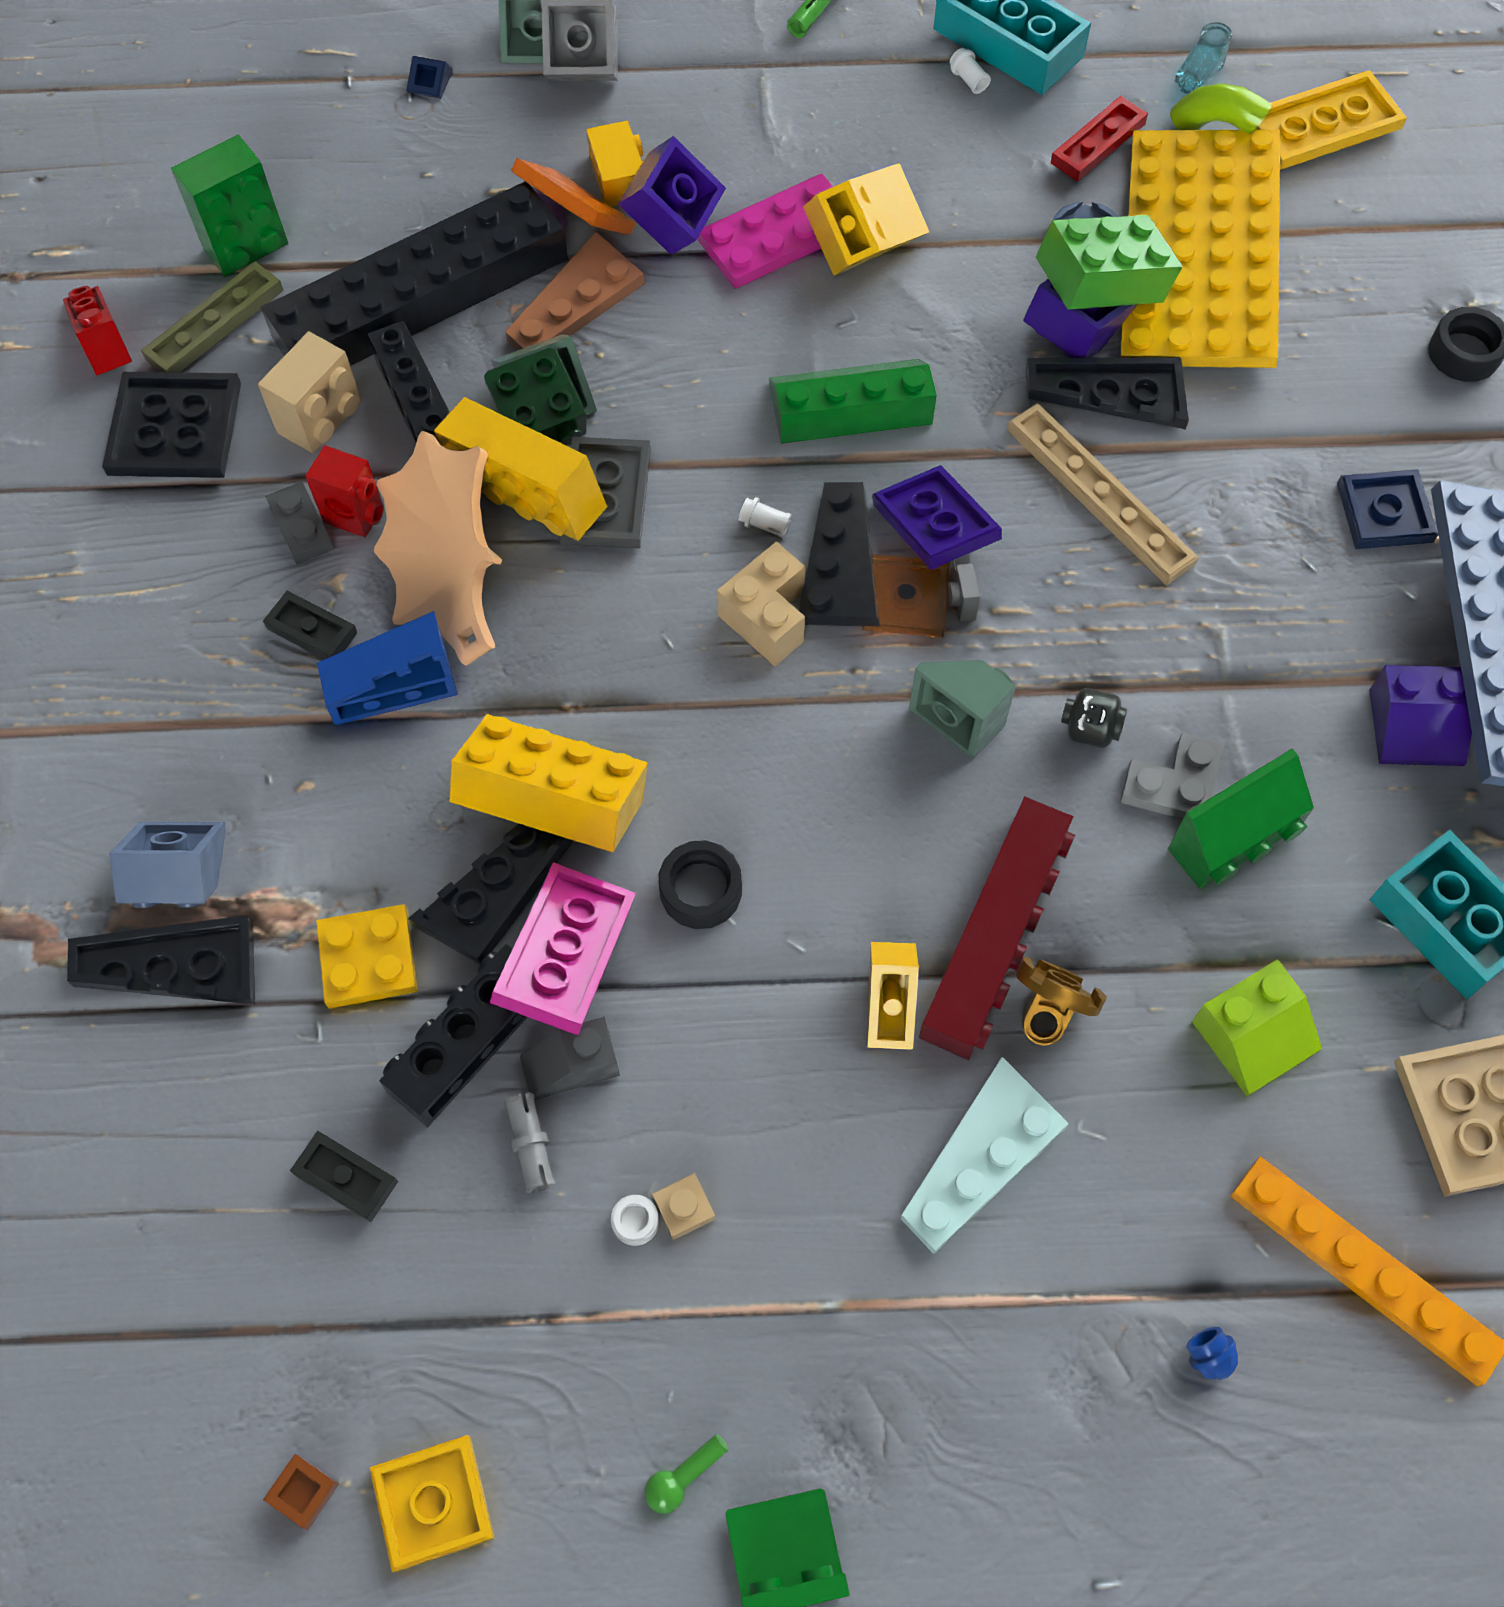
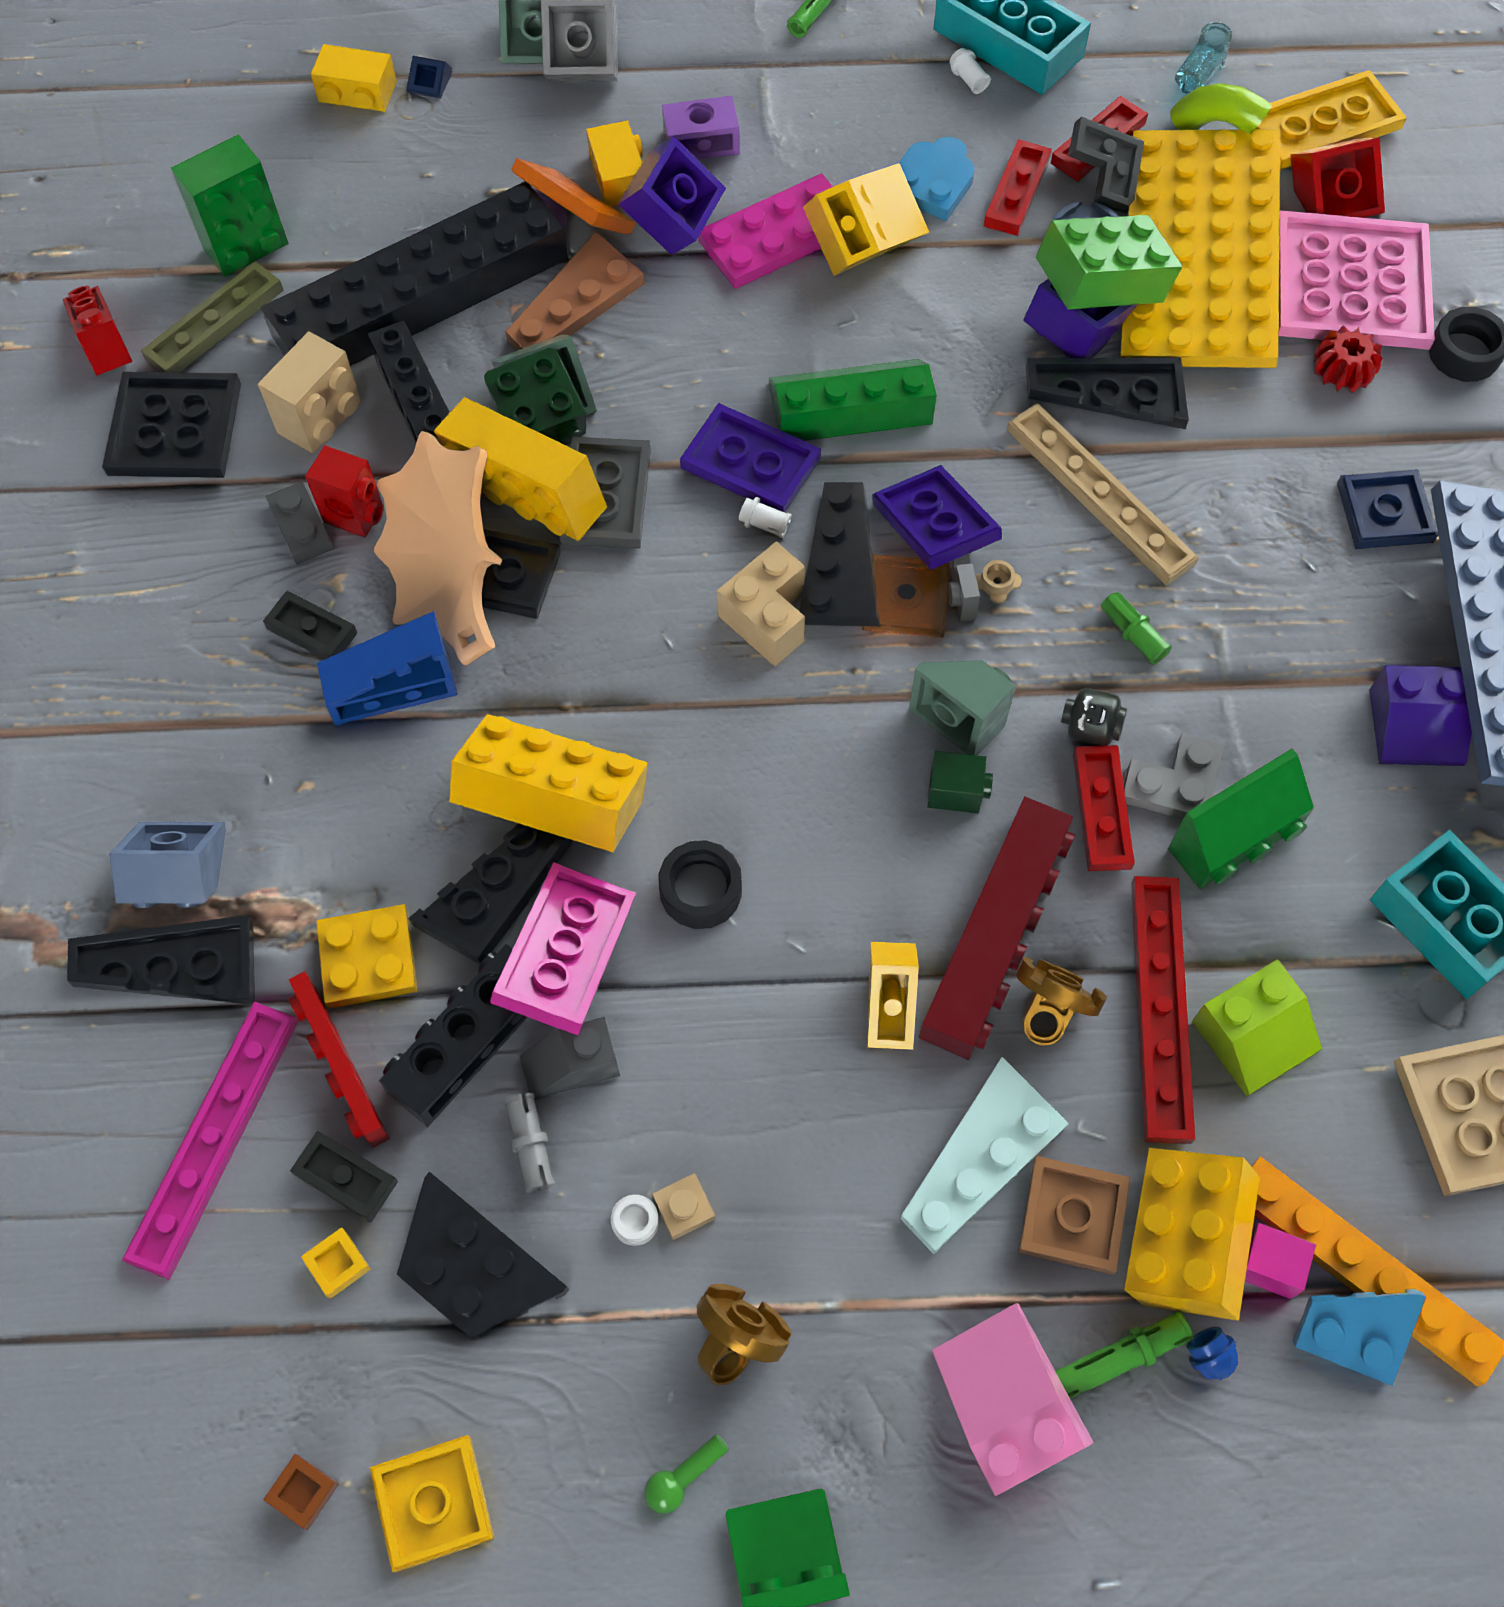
(210, 1141): none -> dark pink tile
(335, 1263): none -> yellow plate
(343, 1078): none -> red plate
(354, 77): none -> yellow brick
(469, 1264): none -> black wing
(523, 576): none -> black tile
(704, 126): none -> medium lavender brick
(738, 1331): none -> pearl gold tile
(750, 458): none -> dark purple plate
(938, 175): none -> dark azure plate
(958, 782): none -> dark green brick
(1002, 572): none -> tan plate
(1009, 1400): none -> bright pink slope
(1017, 187): none -> red plate
(1074, 1215): none -> medium nougat plate
(1103, 808): none -> red plate
(1115, 155): none -> dark grey plate
(1131, 1351): none -> bright green pin
(1136, 628): none -> bright green axle
(1162, 1011): none -> red plate
(1193, 1233): none -> yellow brick
(1278, 1261): none -> dark pink brick
(1340, 178): none -> red slope
(1348, 359): none -> red gear
(1354, 277): none -> bright pink plate
(1361, 1330): none -> dark azure wing

